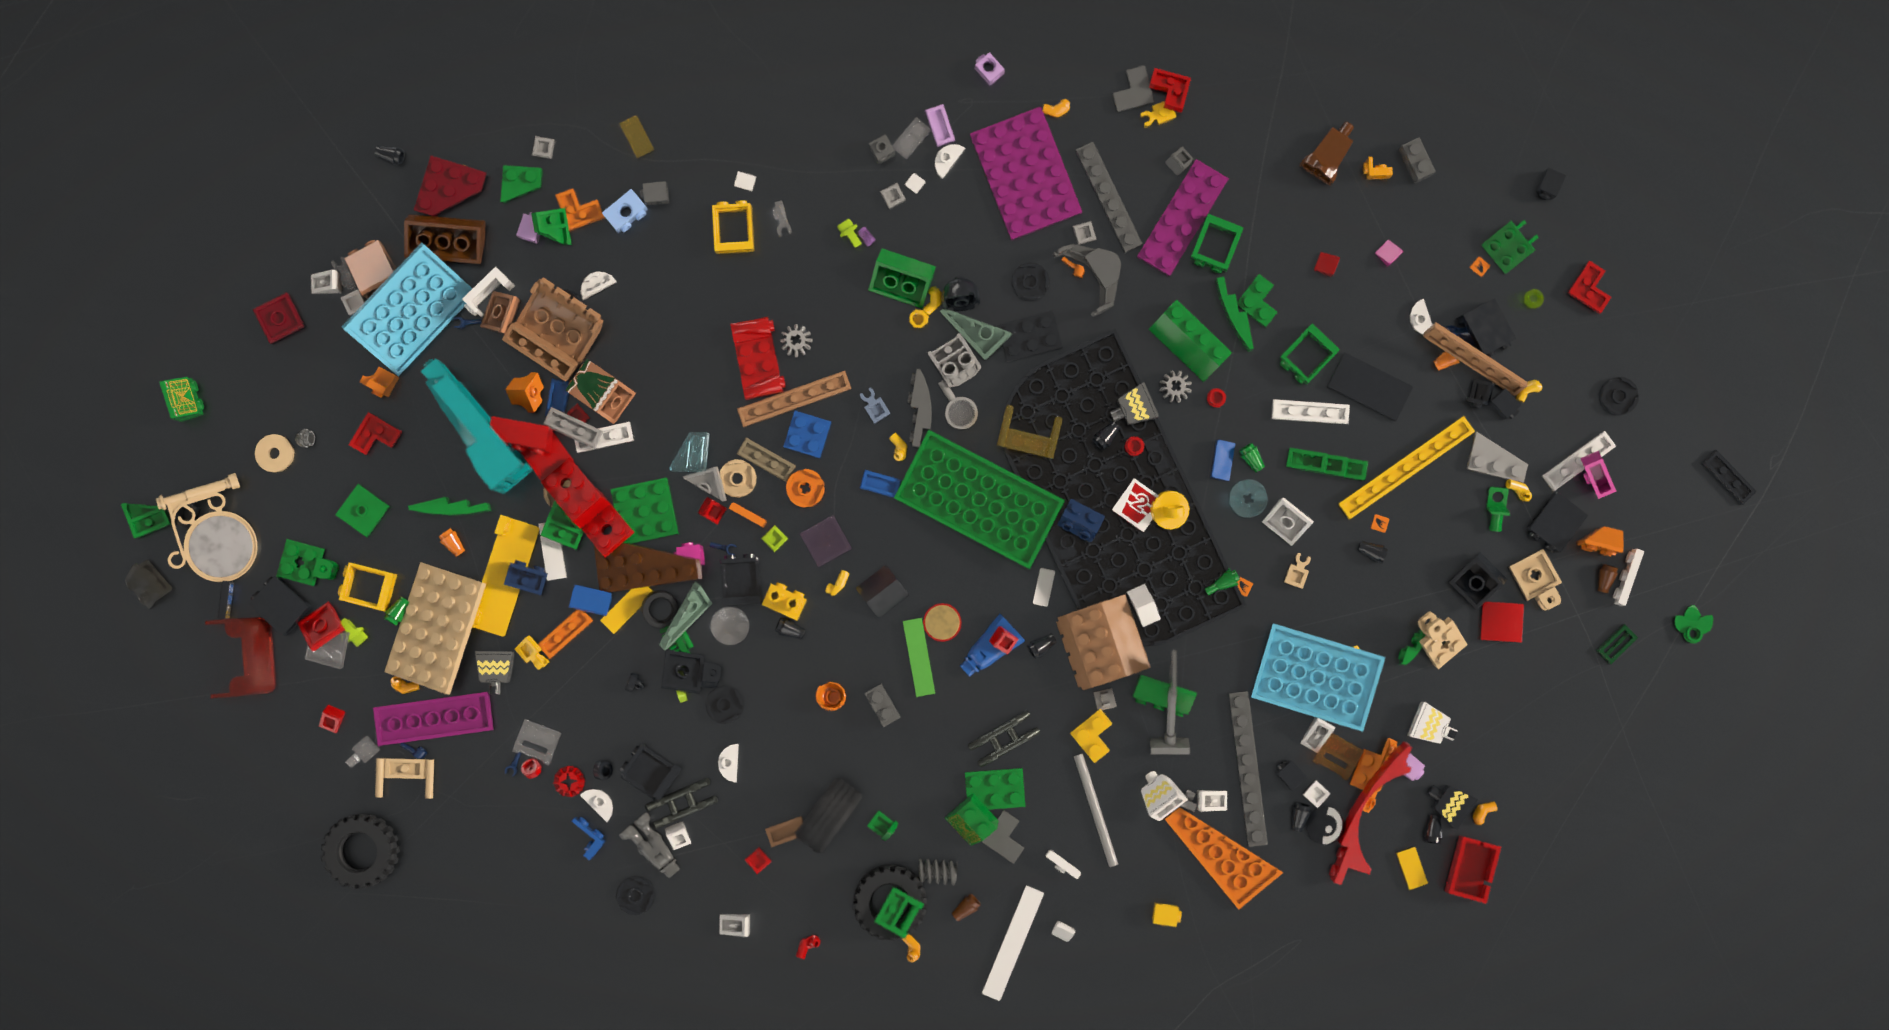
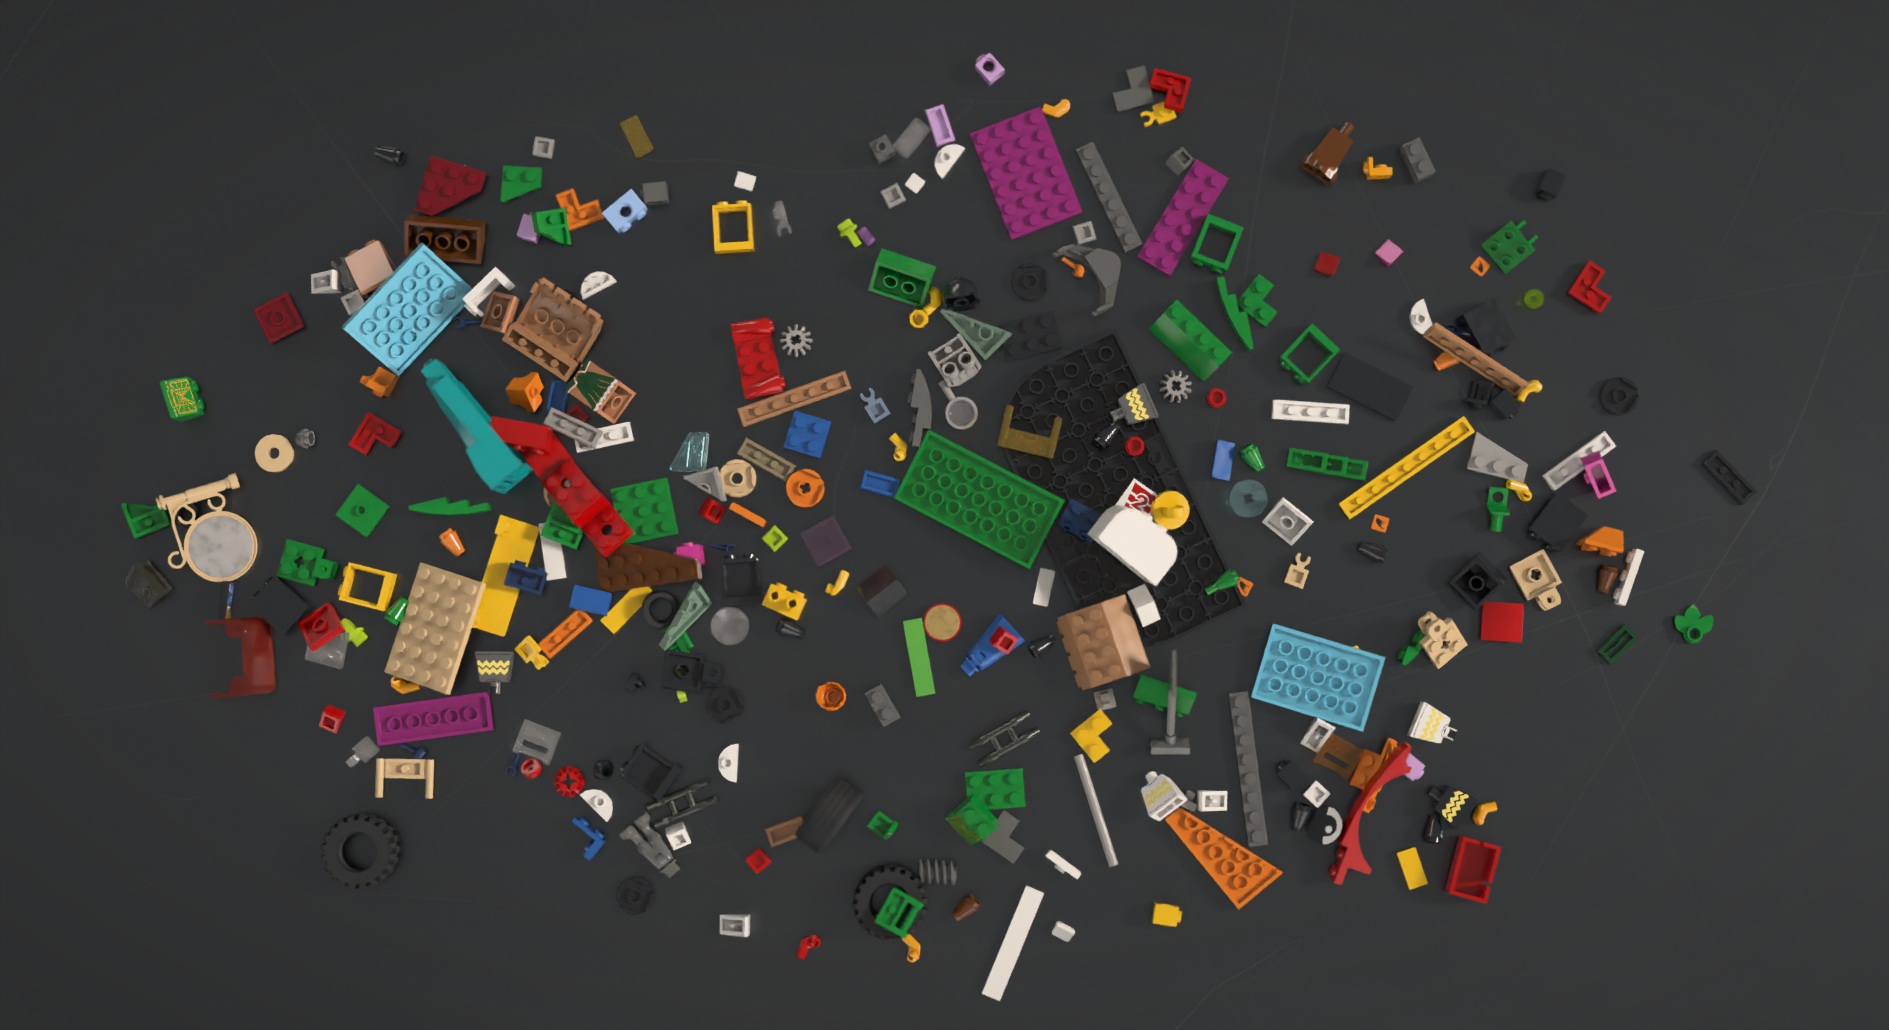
(1136, 542): none -> white brick

